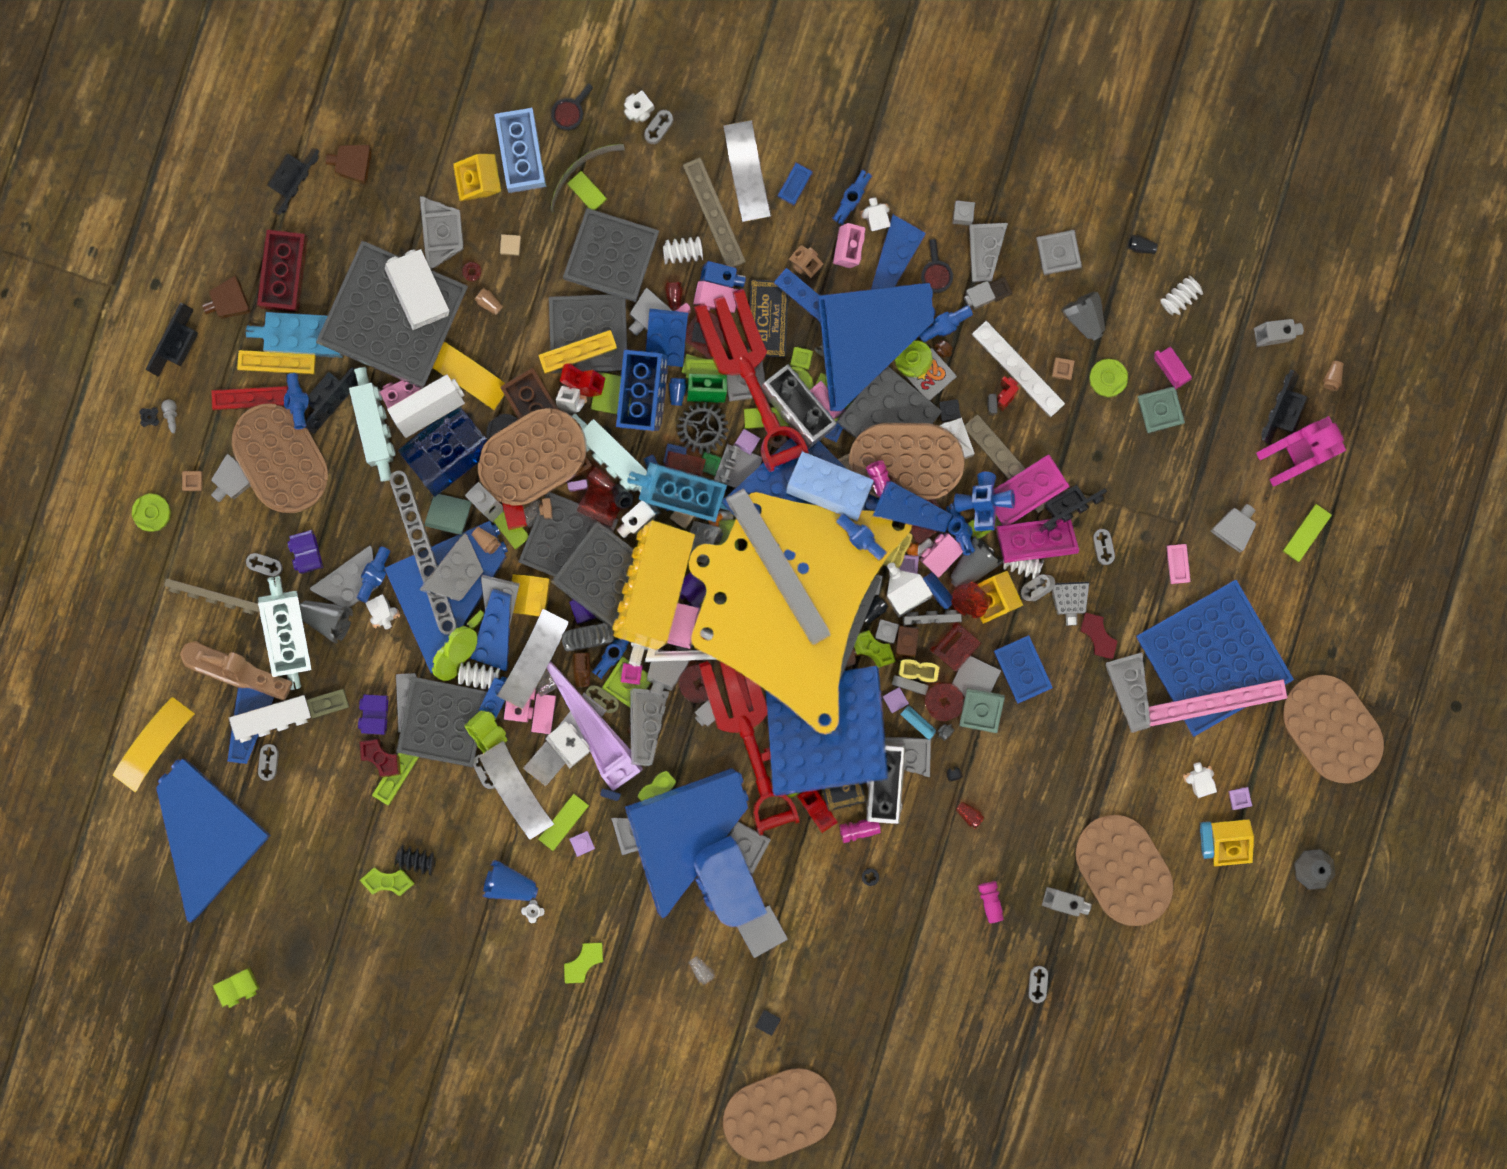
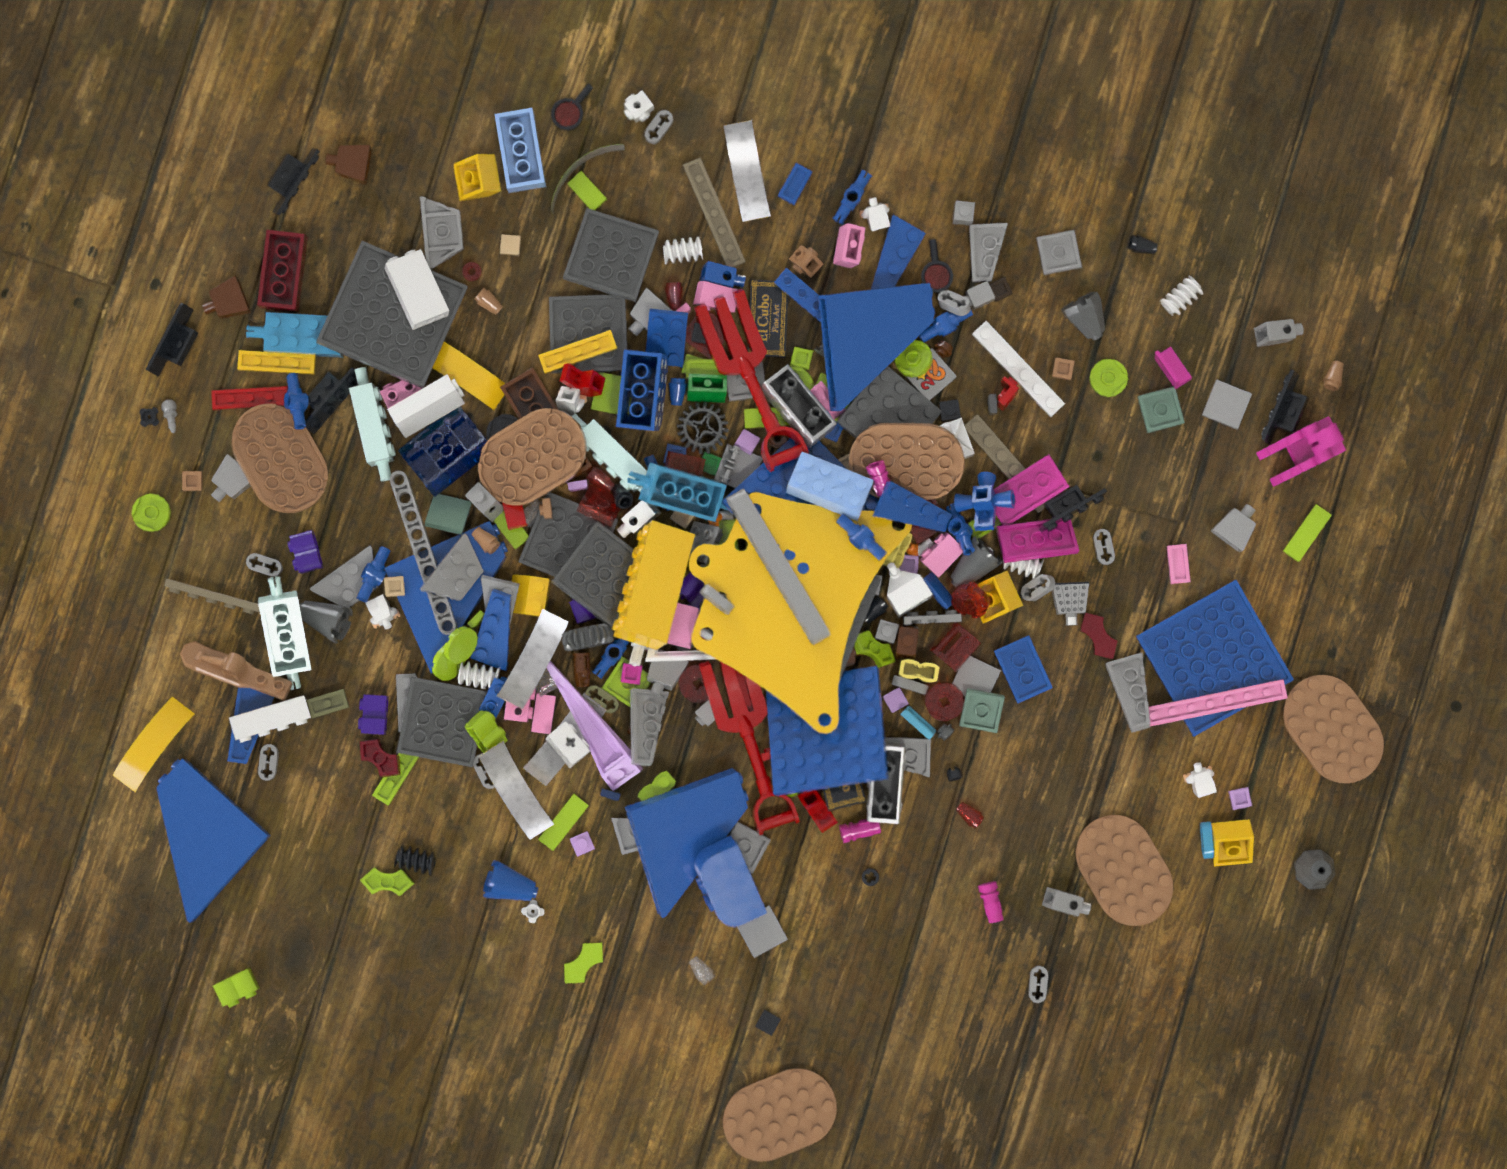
(394, 586): none -> tan tile
(717, 599): none -> light grey beam
(955, 301): none -> light grey beam
(1226, 404): none -> light grey tile

